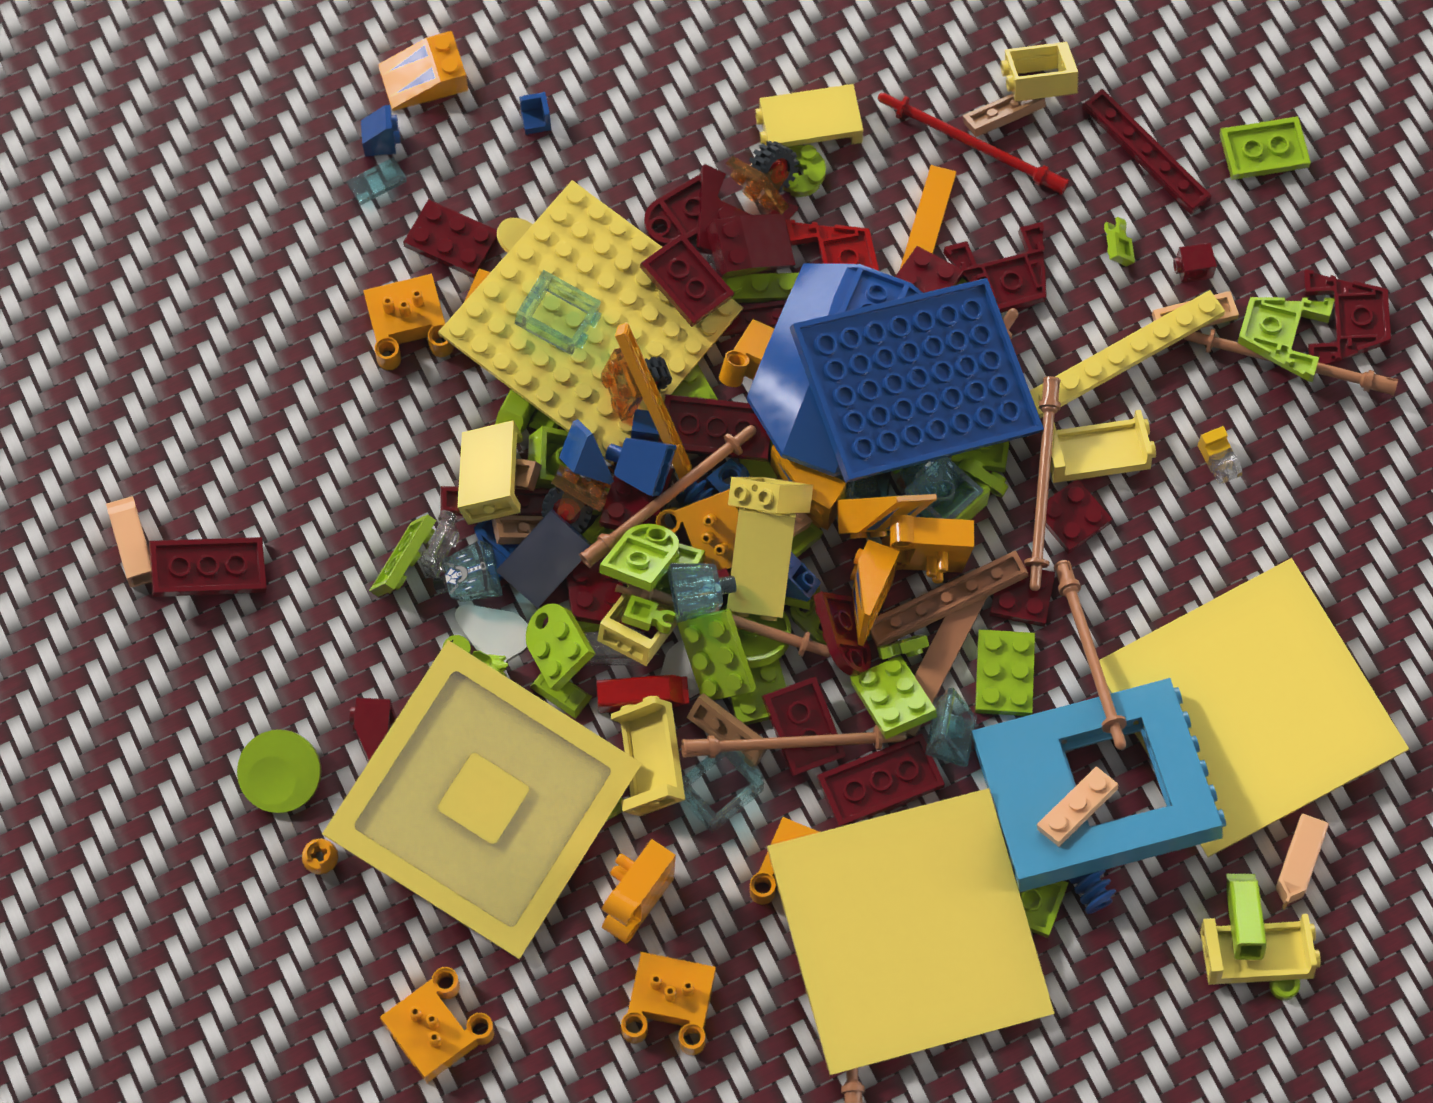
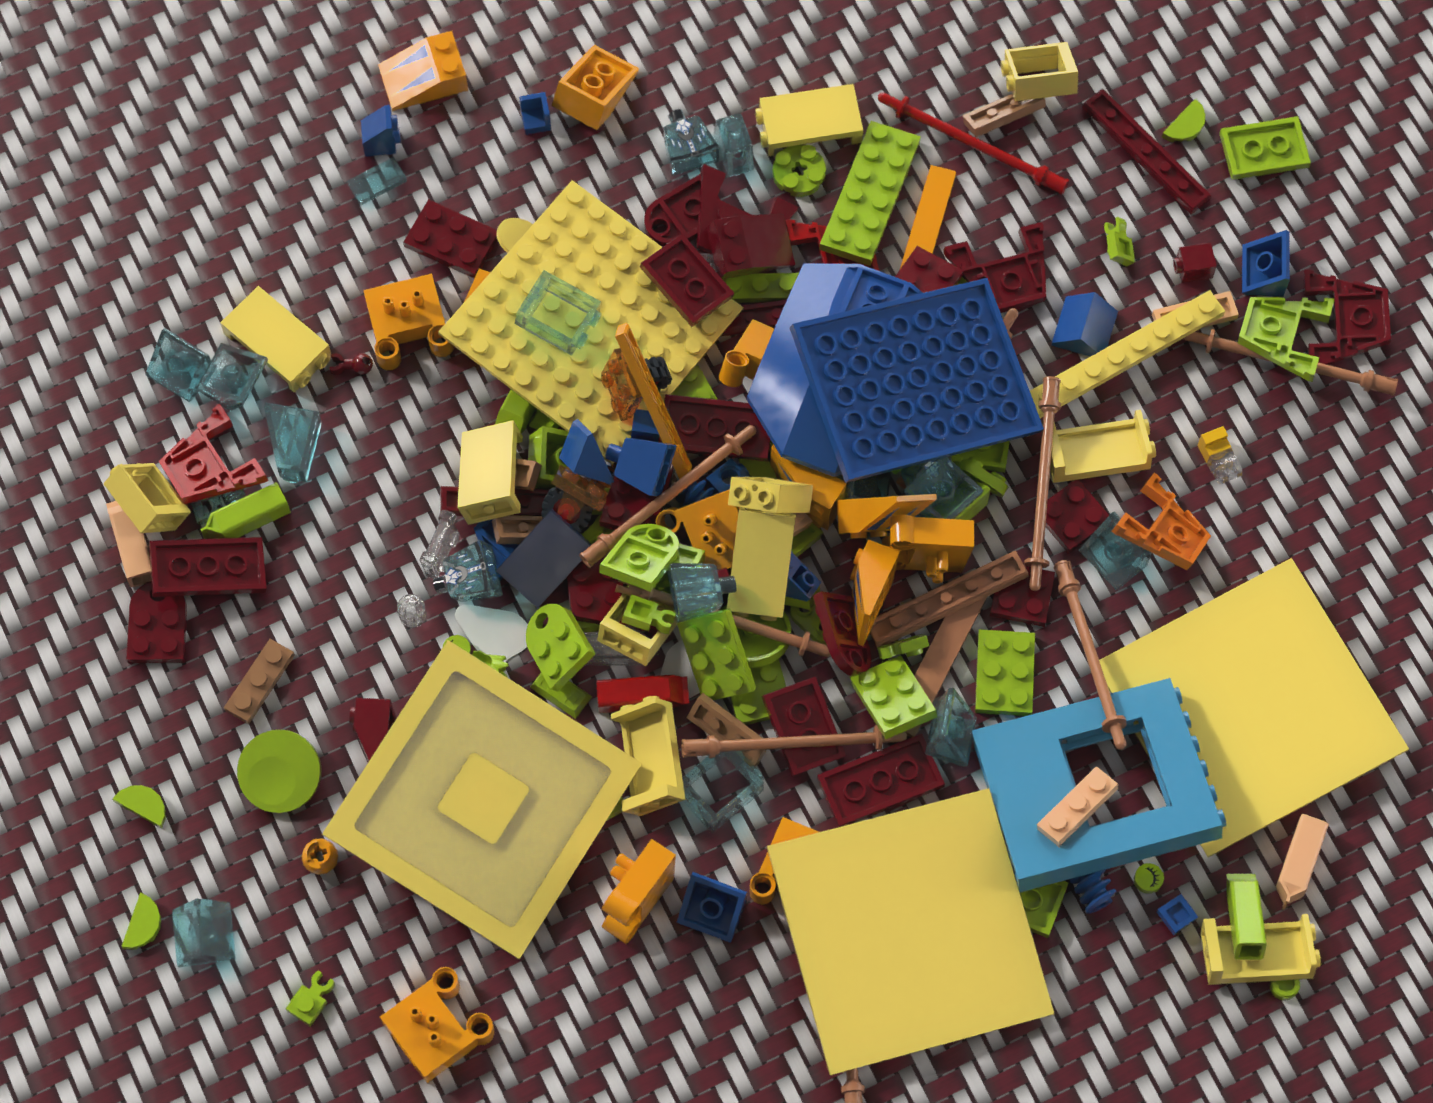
(142, 802): none -> lime tile
(143, 924): none -> lime tile
(146, 497): none -> light yellow window
(156, 628): none -> dark red plate
(177, 365): none -> clear light blue slope
(197, 468): none -> wing
(198, 509): none -> clear light blue piece
(203, 932): none -> clear light blue slope
(231, 376): none -> clear light blue slope
(247, 514): none -> lime piece
(259, 681): none -> medium nougat plate
(277, 334): none -> light yellow panel
(293, 439): none -> clear light blue slope
(308, 1003): none -> lime plate
(358, 364): none -> dark red arm
(403, 556): lime plate -> none
(410, 616): none -> clear wheel
(594, 87): none -> light orange slope
(673, 994): light orange piece -> none
(688, 143): none -> clear light blue torso
(712, 907): none -> blue slope
(731, 138): none -> clear light blue torso
(766, 174): clear orange plate -> none
(870, 193): none -> lime plate
(1085, 324): none -> blue slope
(1114, 556): none -> clear light blue slope
(1148, 878): none -> lime tile
(1173, 535): none -> orange wing
(1177, 914): none -> blue plate
(1187, 124): none -> lime tile
(1266, 265): none -> blue slope

